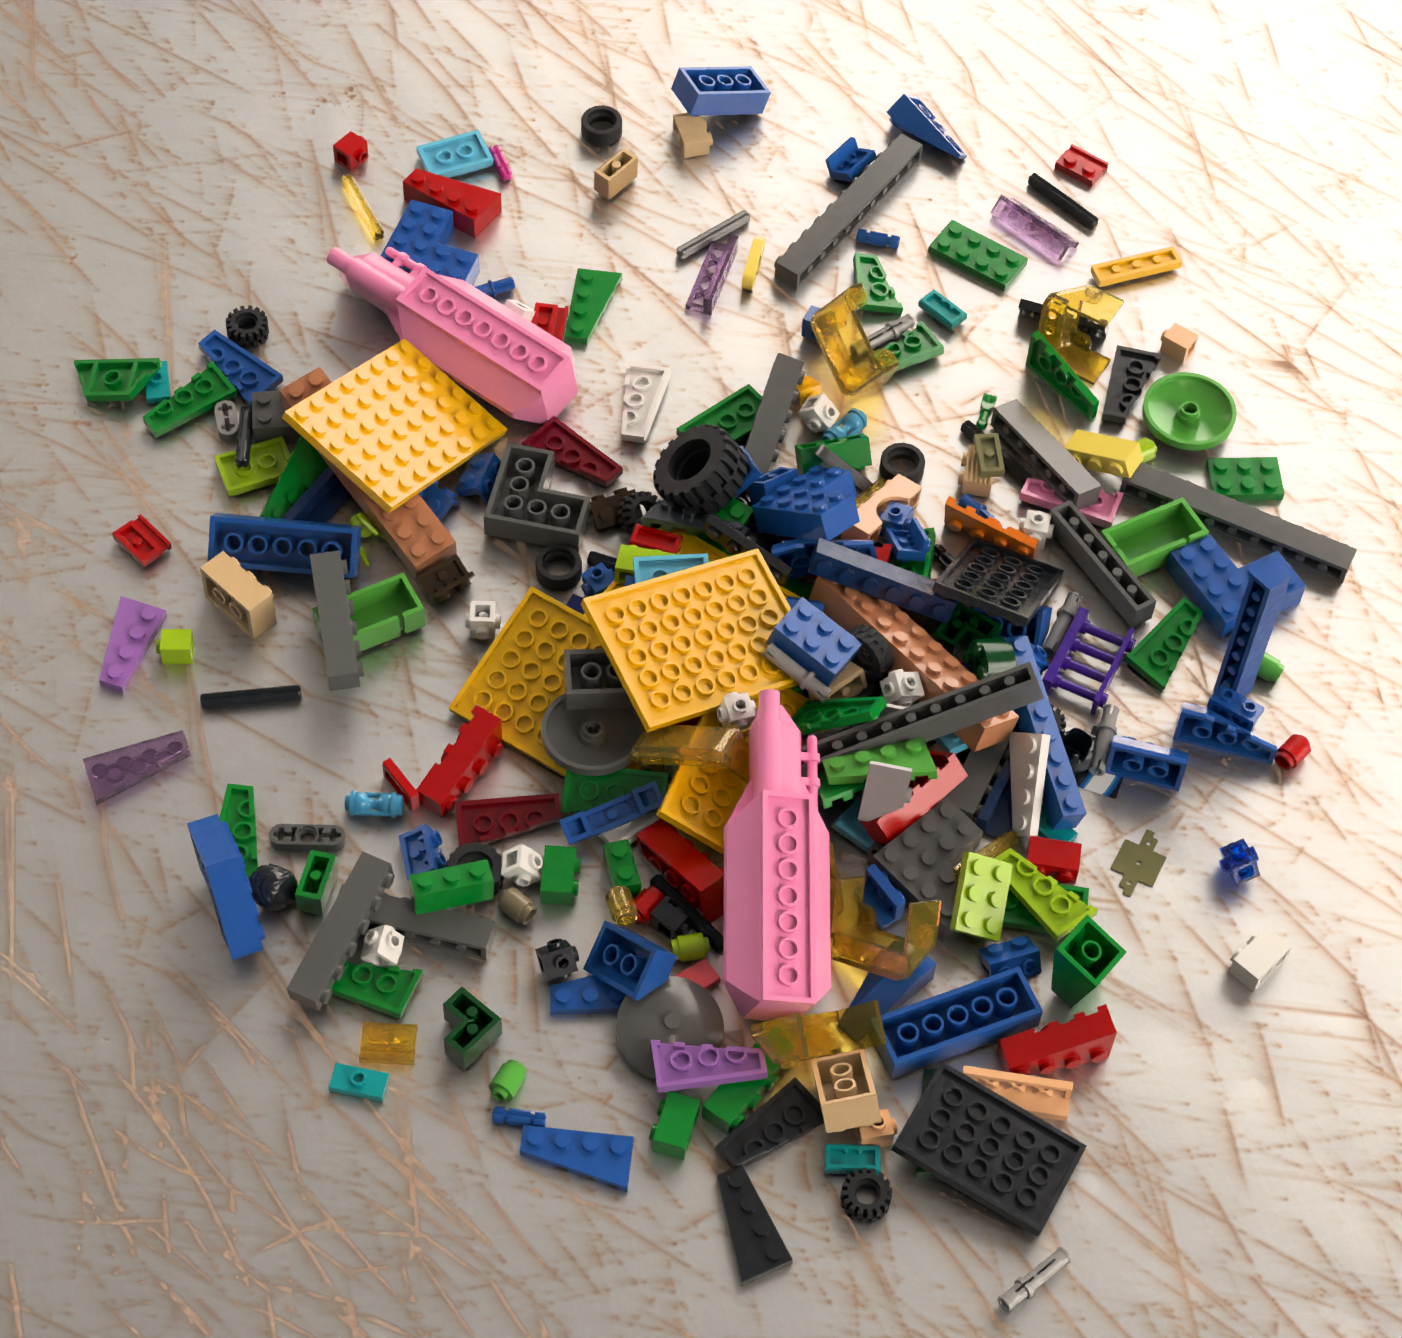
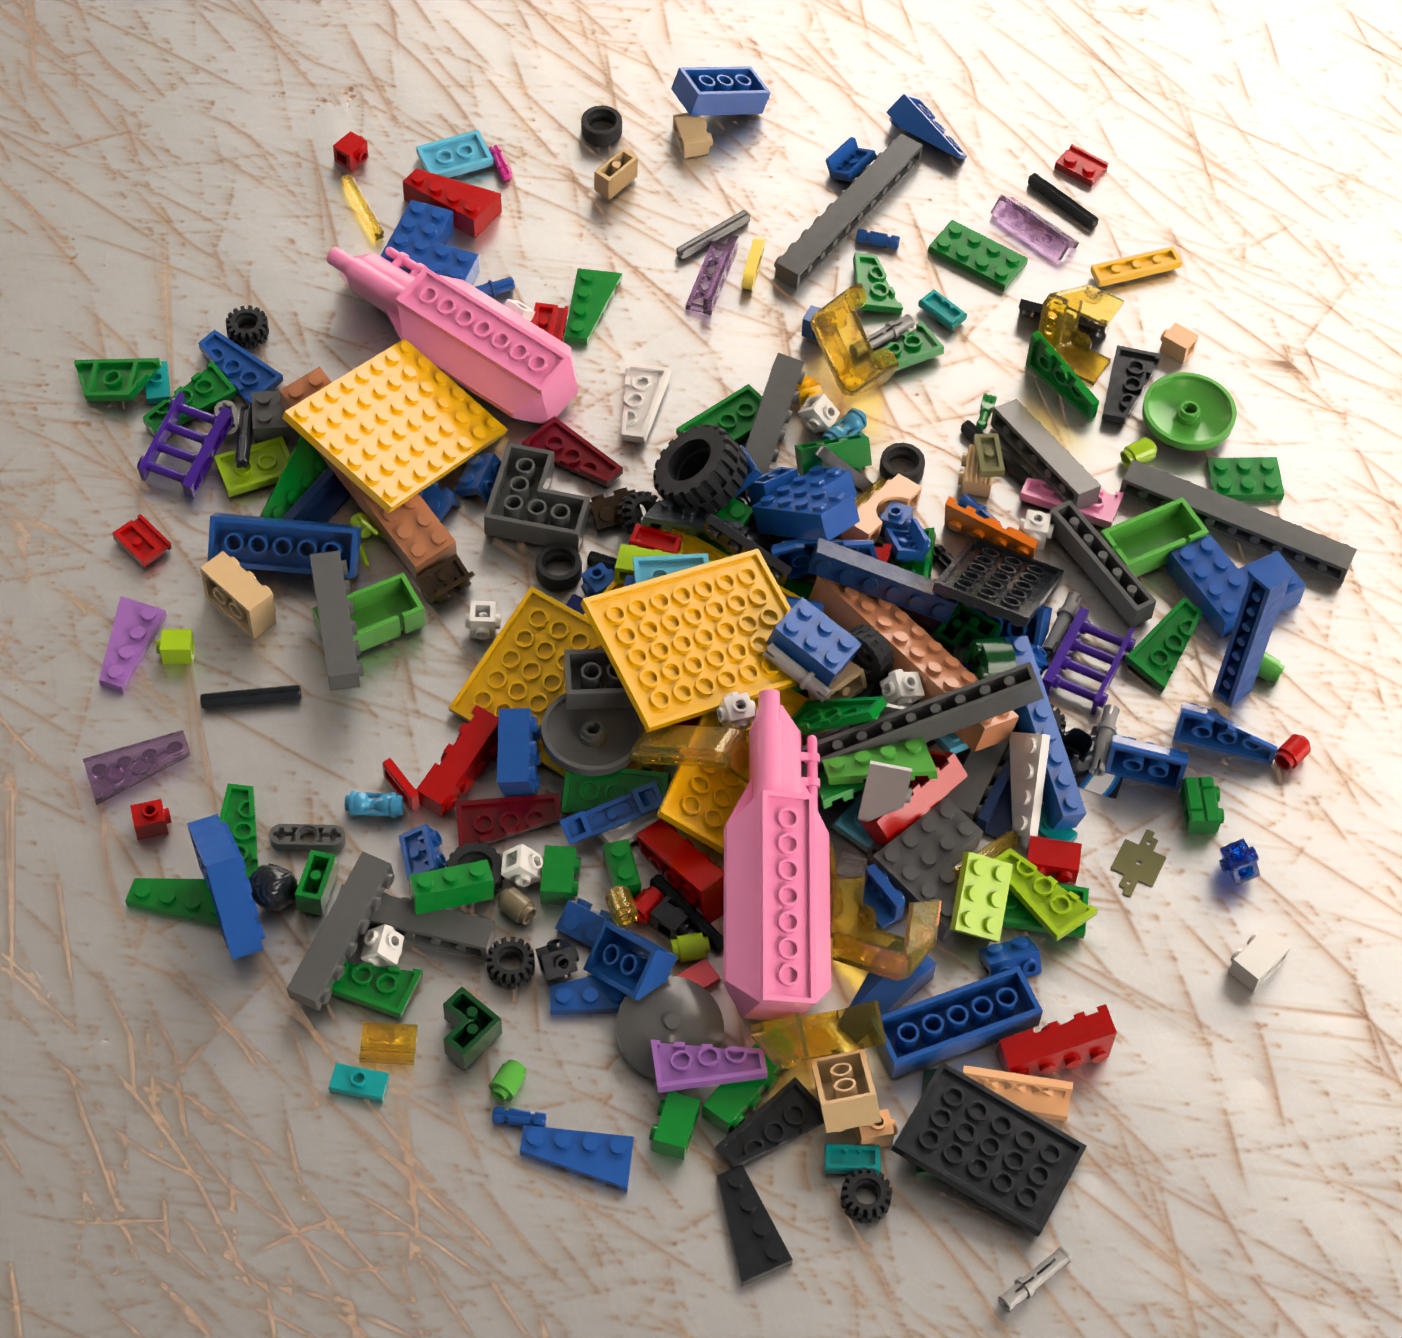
(150, 819): none -> red brick
(174, 897): none -> green wing
(201, 461): none -> dark purple fence
(506, 949): none -> black tyre
(518, 752): none -> blue brick
(581, 921): none -> blue bracket
(1083, 961): green slope -> none
(1105, 453): light yellow brick -> none
(1200, 805): none -> green brick
(1235, 707): blue bracket -> none

